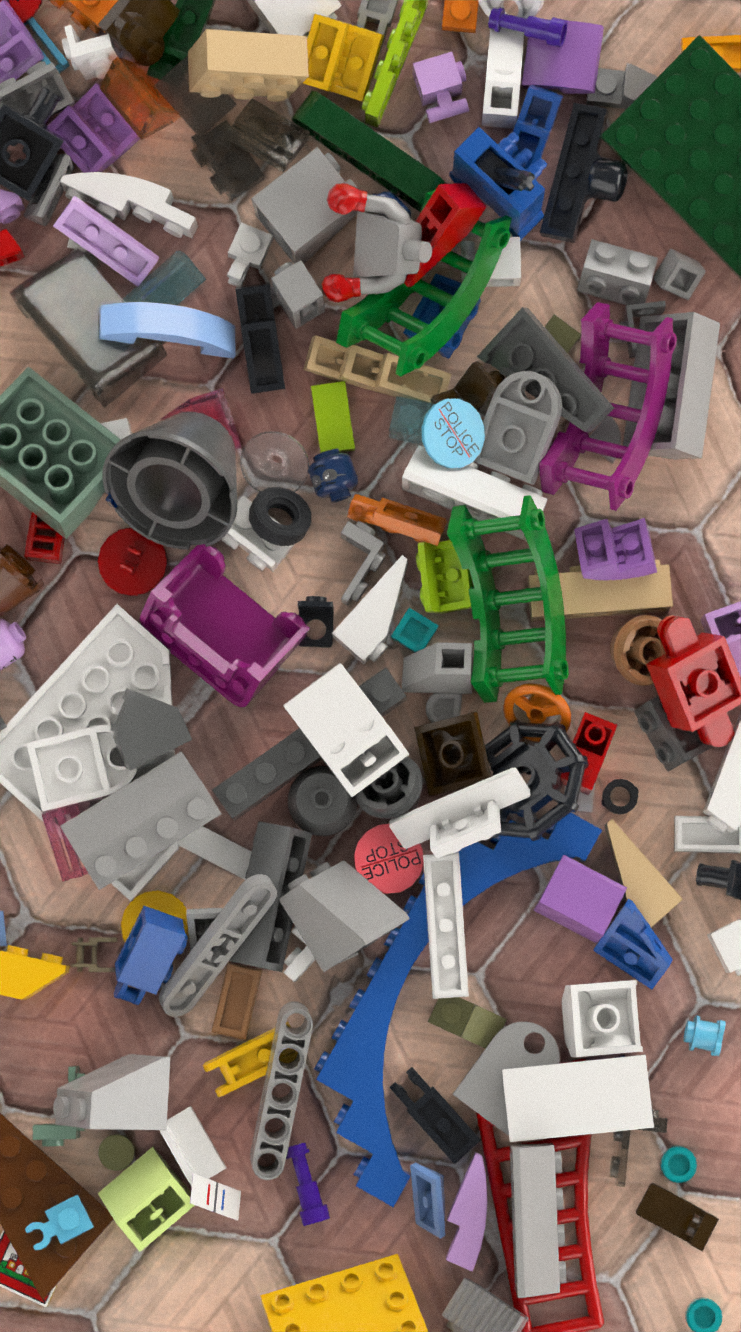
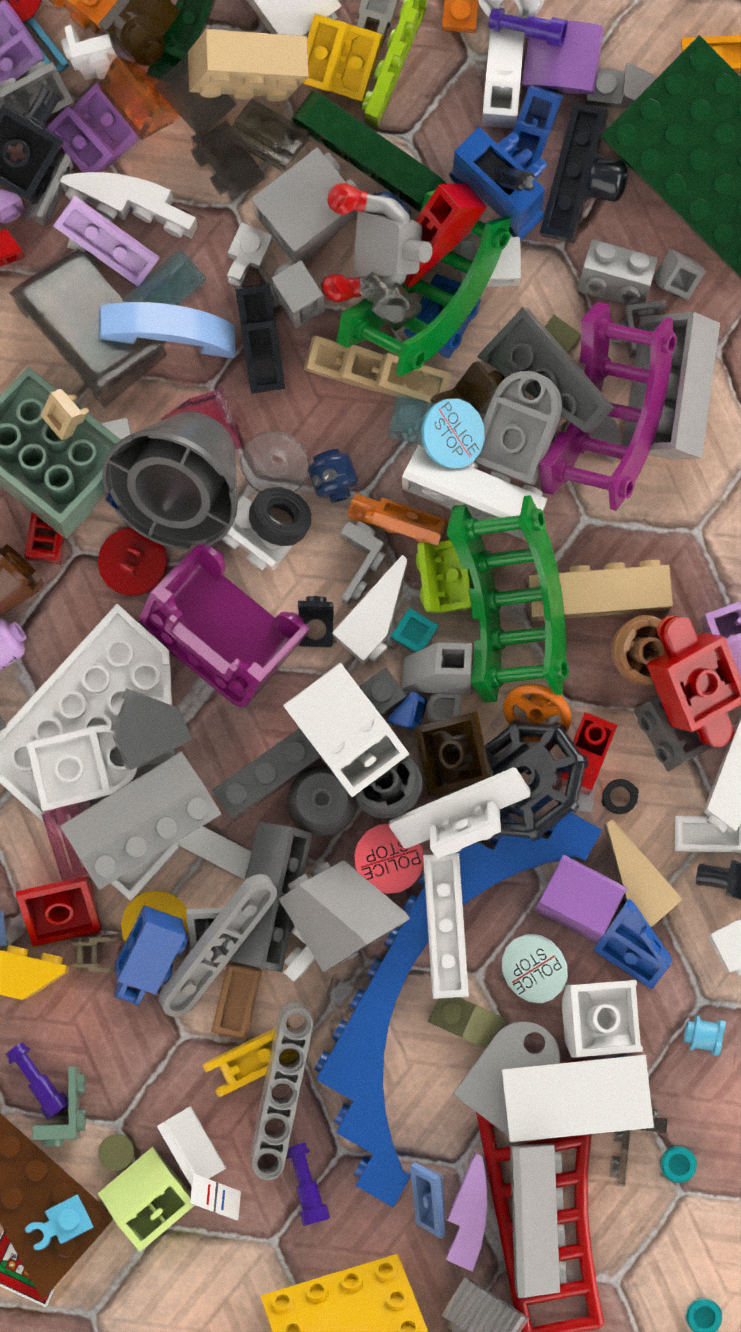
(40, 1085): none -> dark purple piece
(59, 910): none -> red slope
(63, 414): none -> tan tile
(117, 1096): slope -> none
(333, 417): lime tile -> none
(391, 304): none -> clear smoke plate
(409, 712): none -> blue slope
(438, 81): lavender brick -> none
(438, 1119): black hinge -> none
(534, 968): none -> light aqua piece
(615, 551): medium lavender slope -> none
(677, 1216): dark brown bracket -> none

